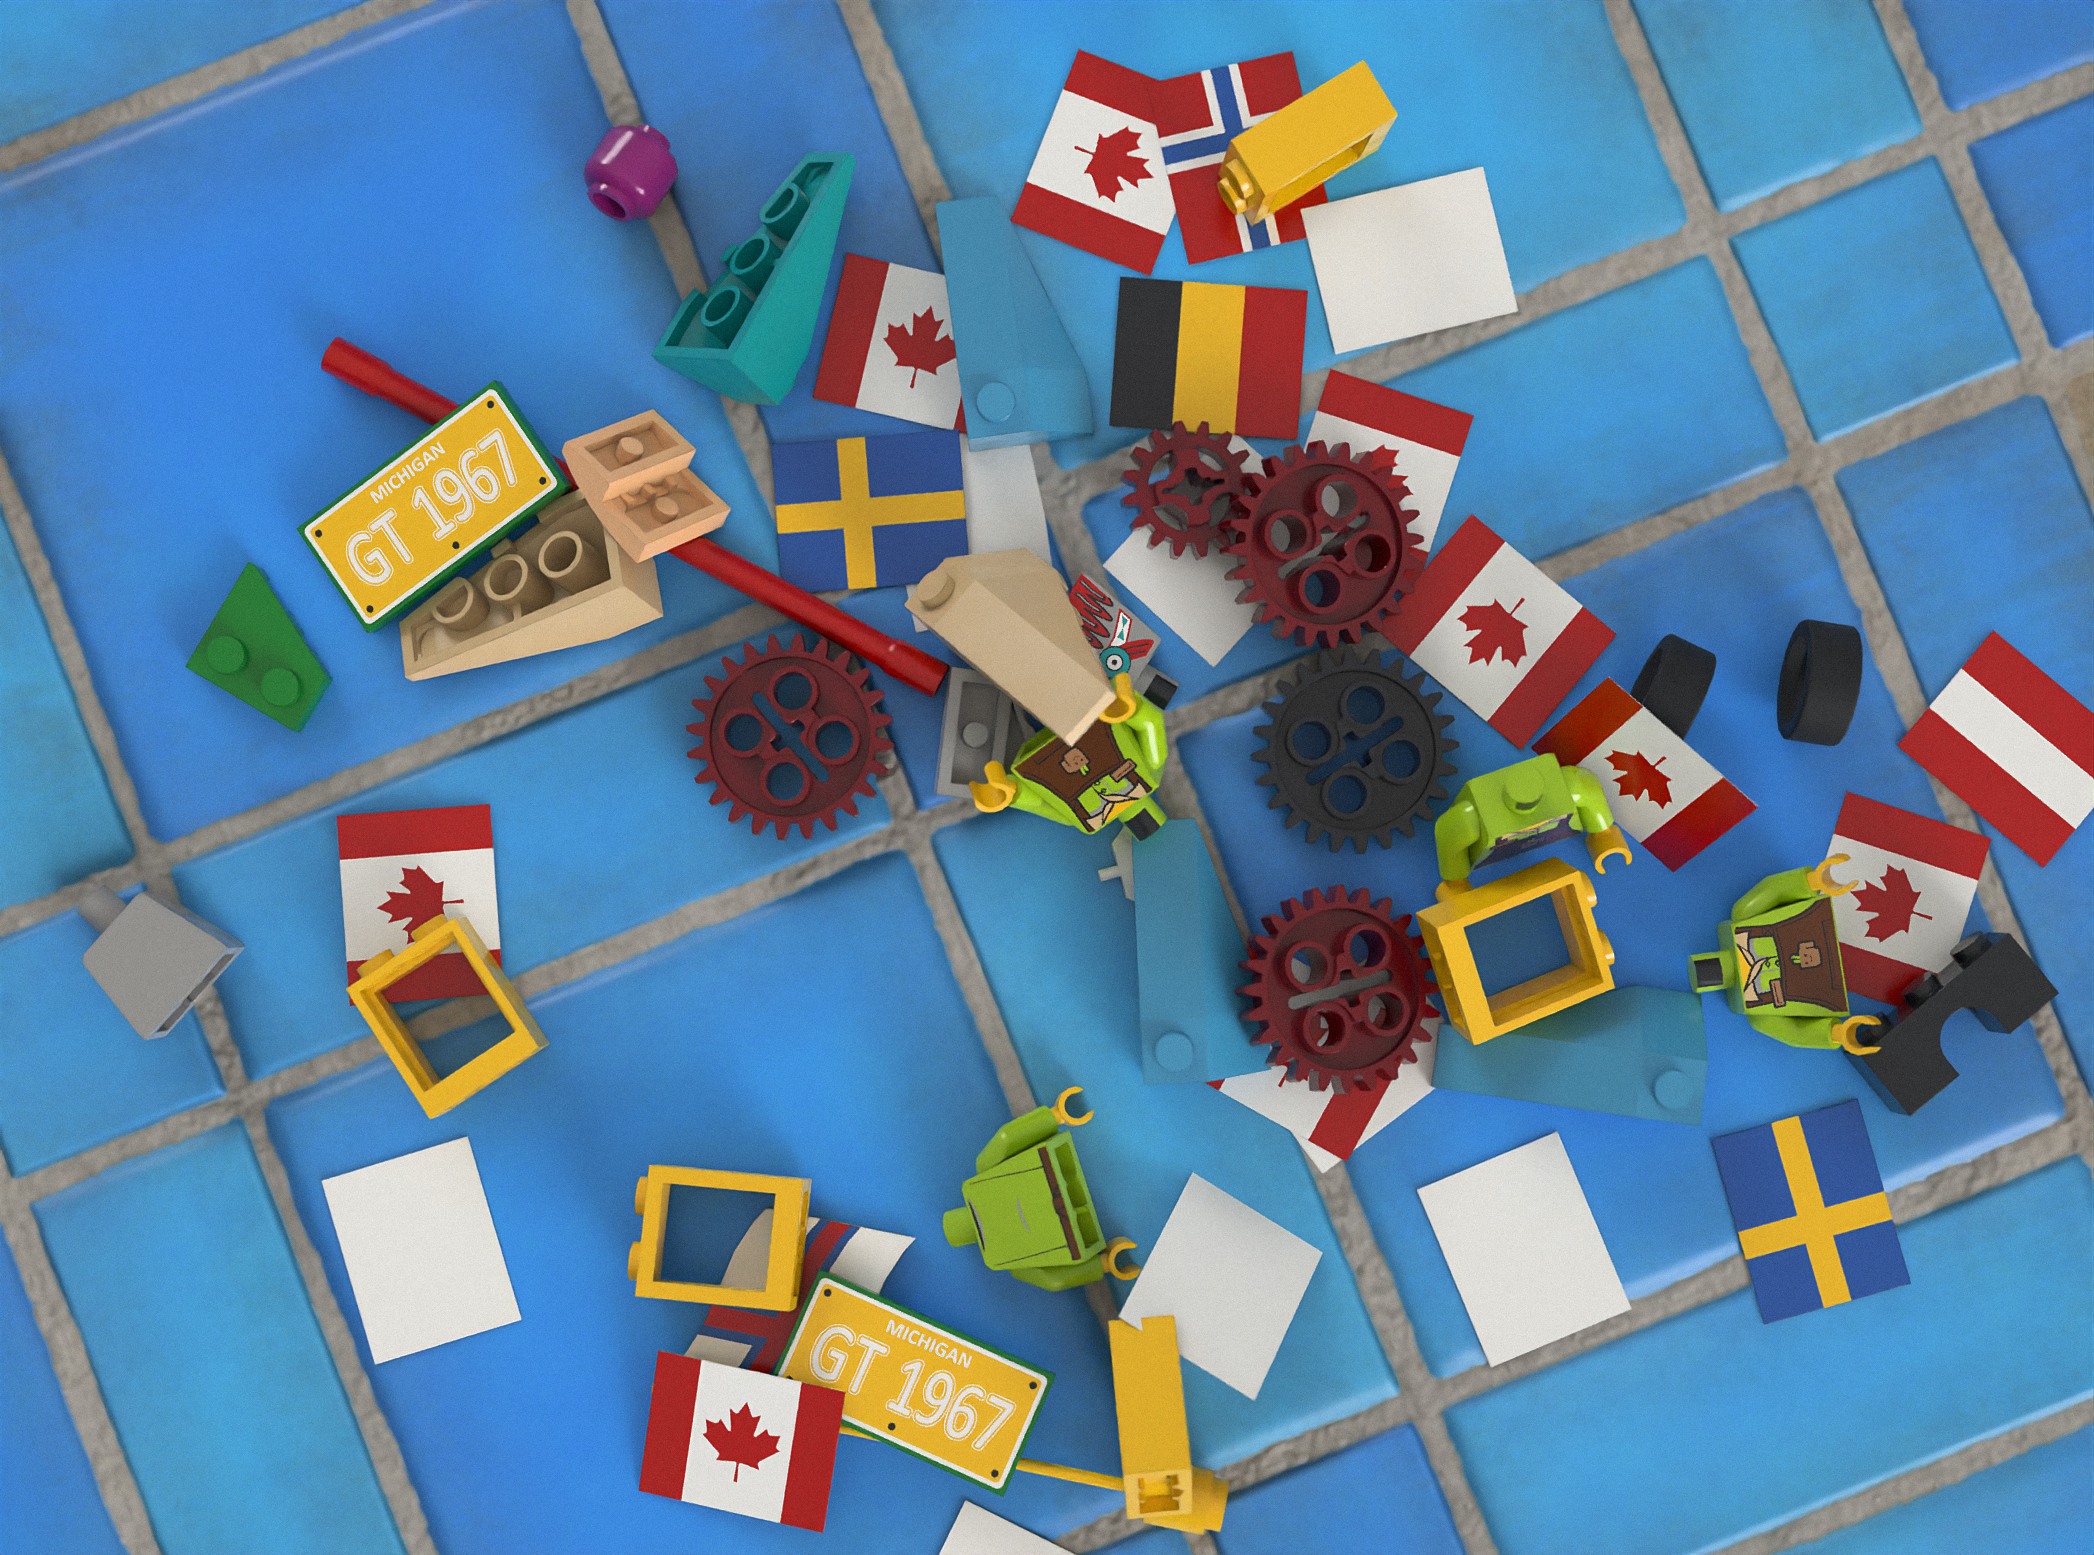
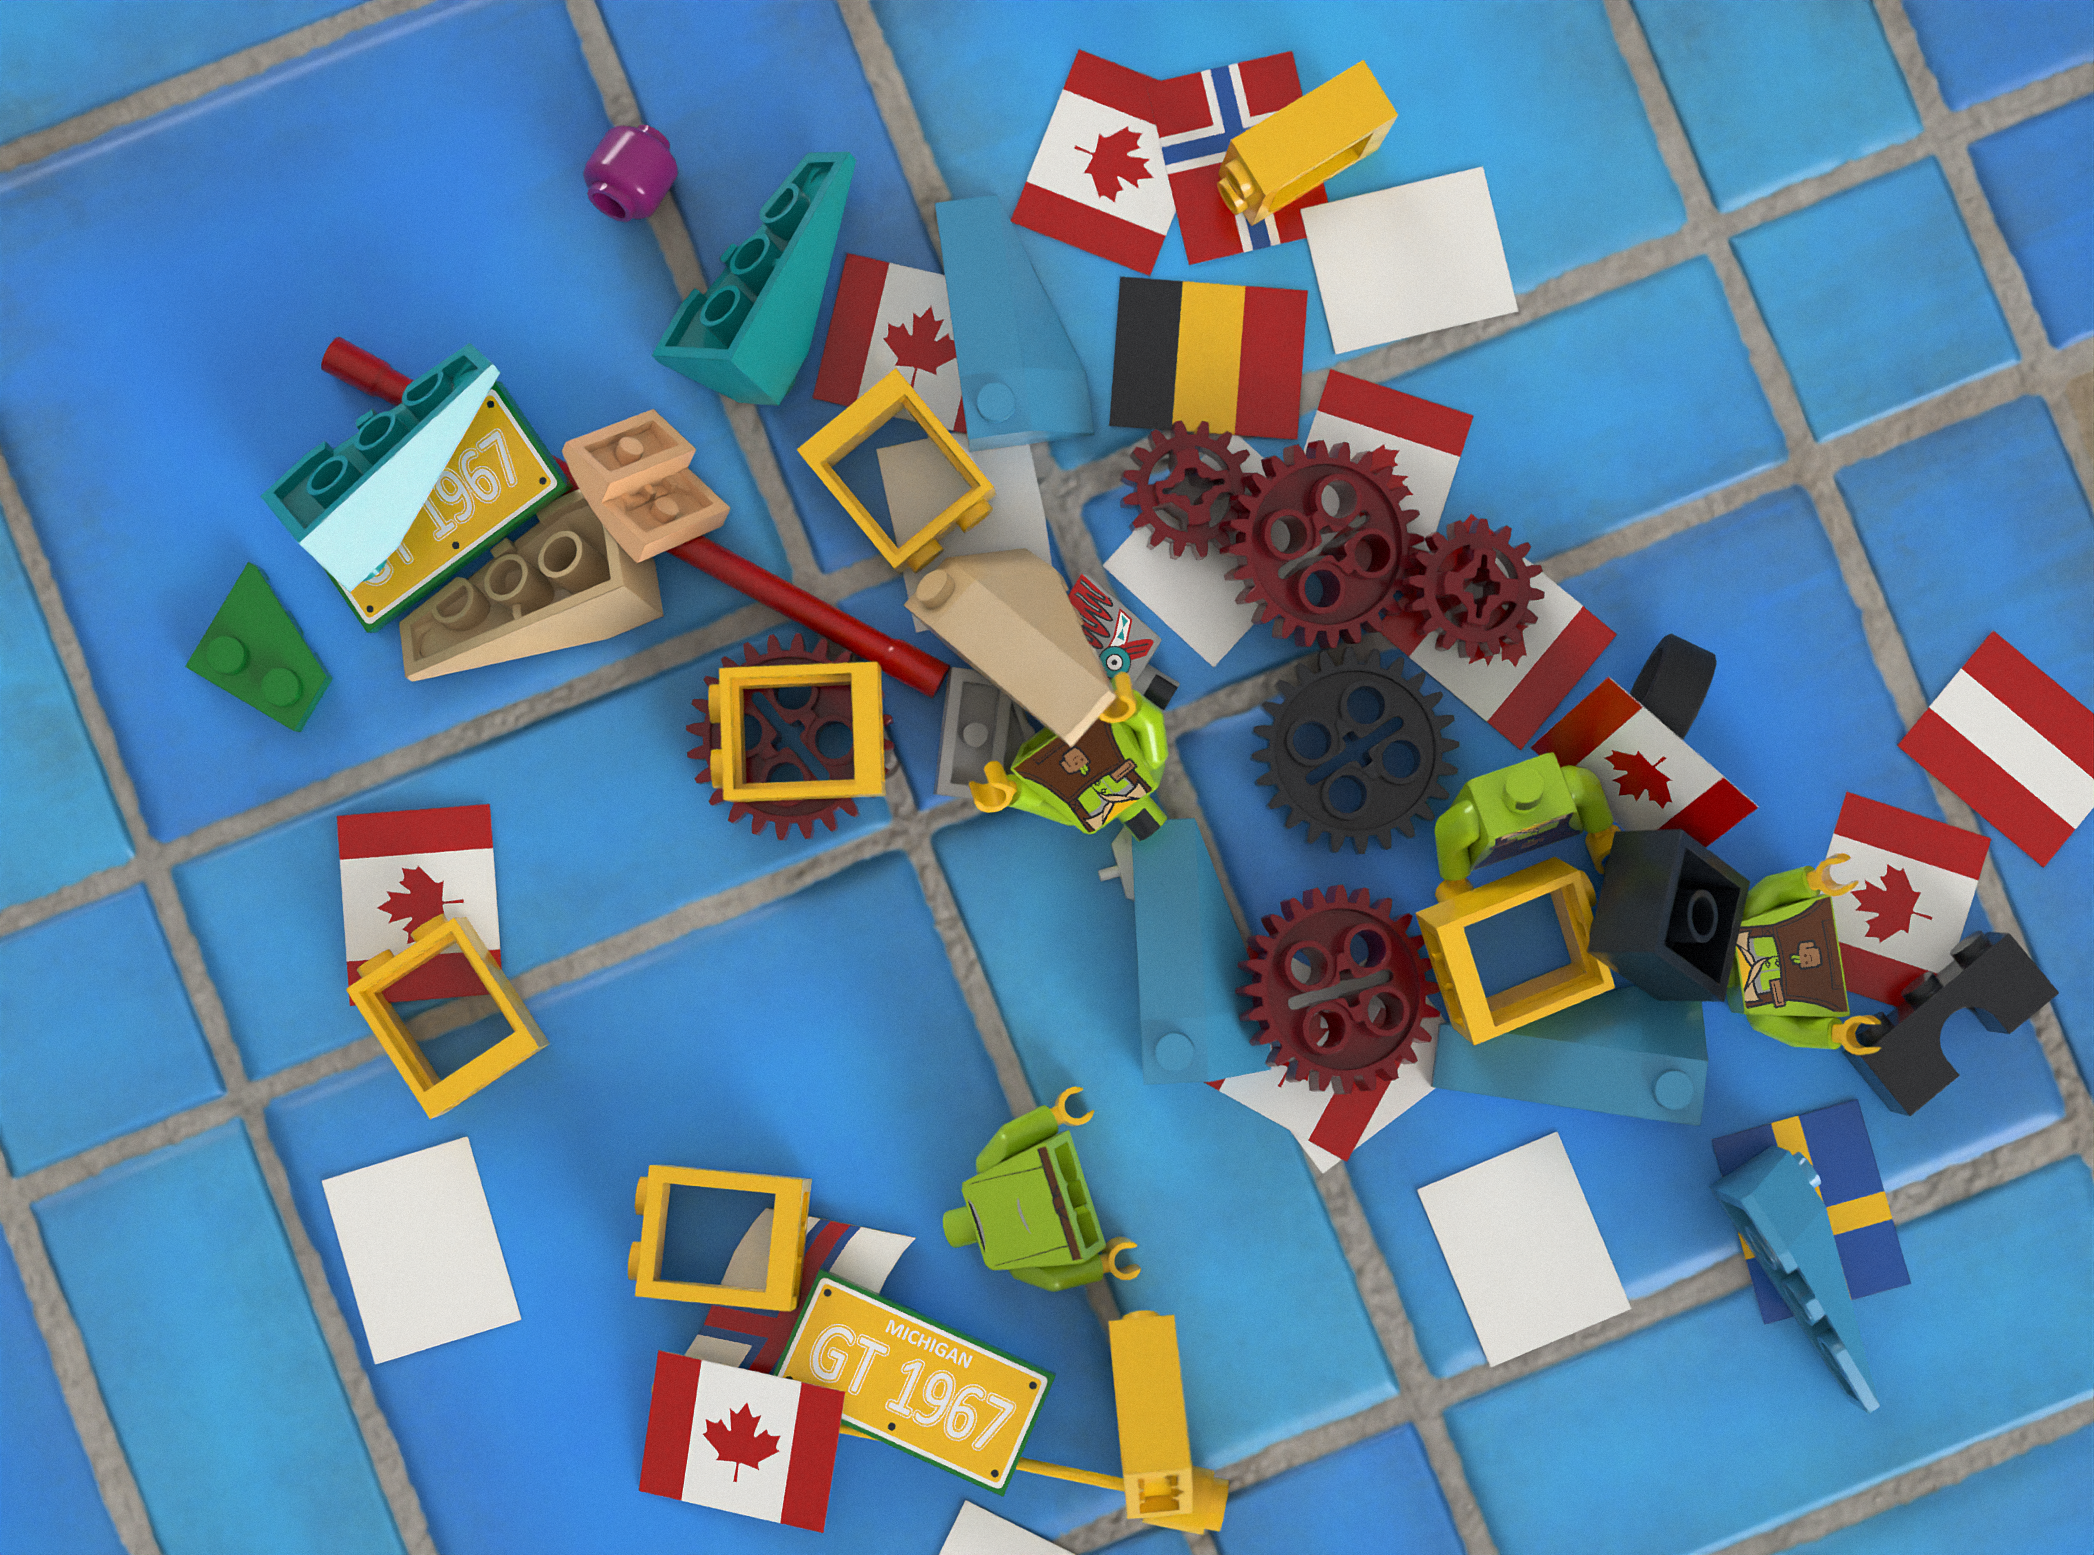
(153, 957): light grey torso -> none
(362, 496): none -> wedge
(727, 708): none -> yellow window
(859, 423): none -> yellow window
(868, 509): blue sticker -> none
(1227, 1283): white sticker -> none
(1478, 563): none -> dark red gear
(1668, 915): none -> black brick
(1793, 1241): none -> dark azure wedge
(1819, 682): black tyre -> none

